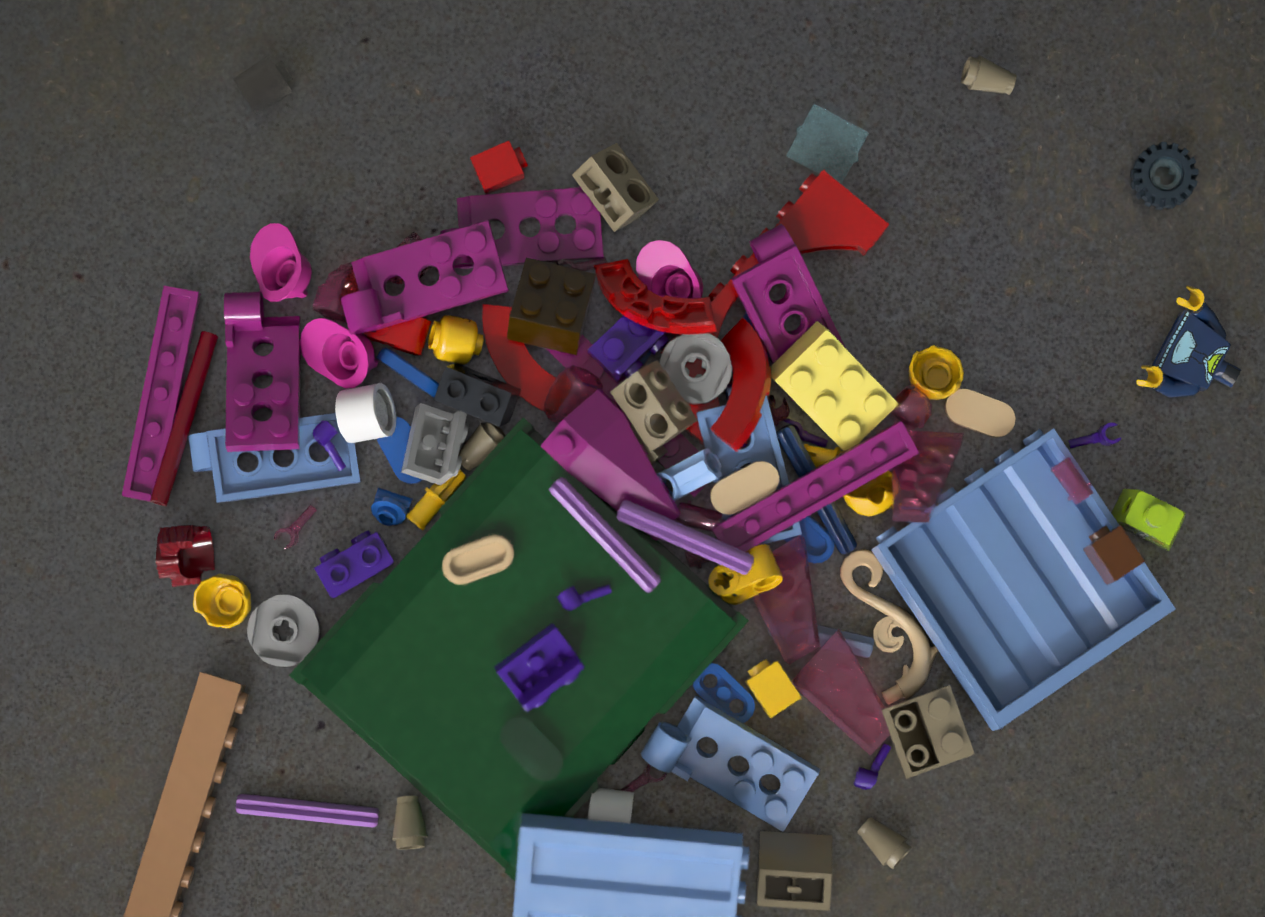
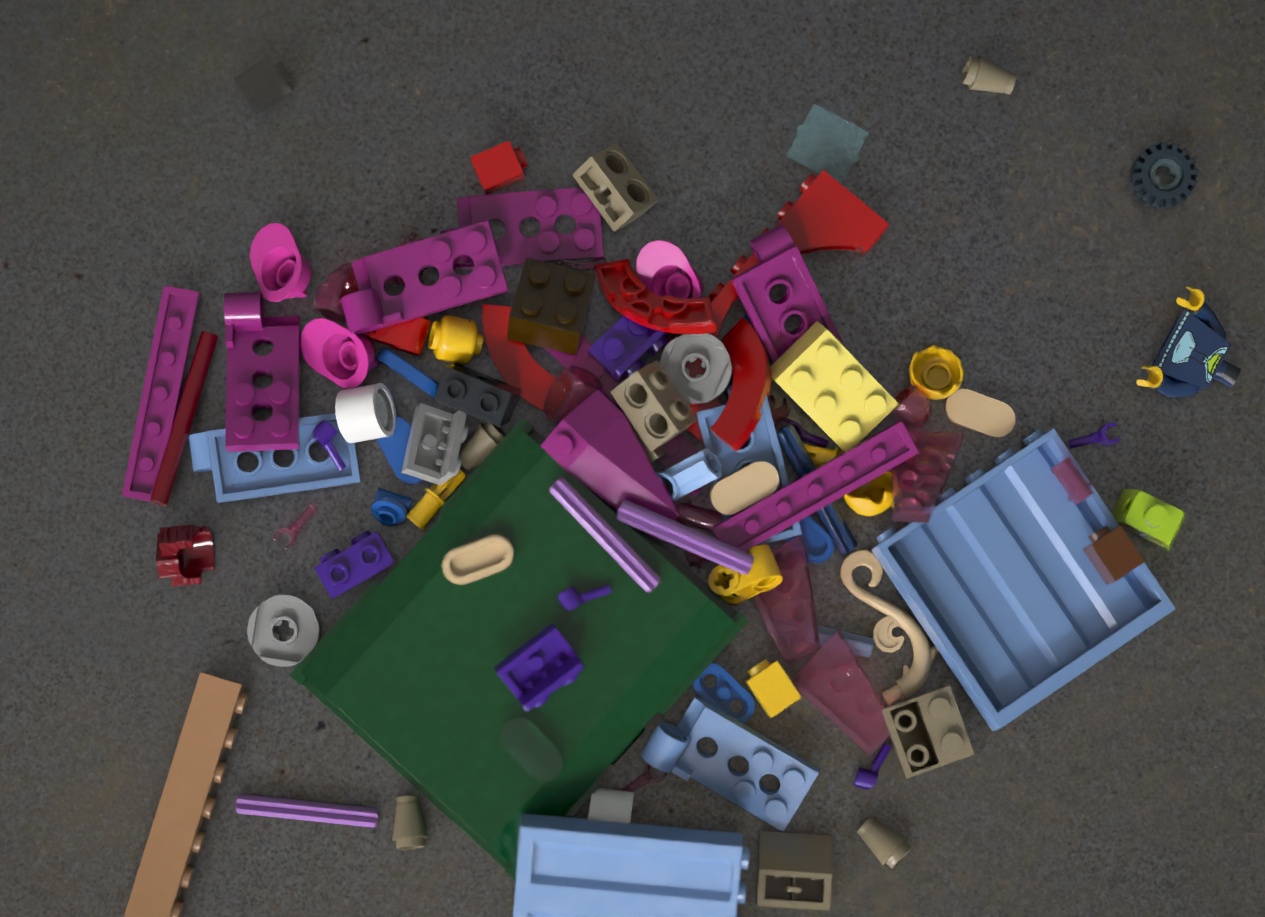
(222, 600): yellow hair -> none

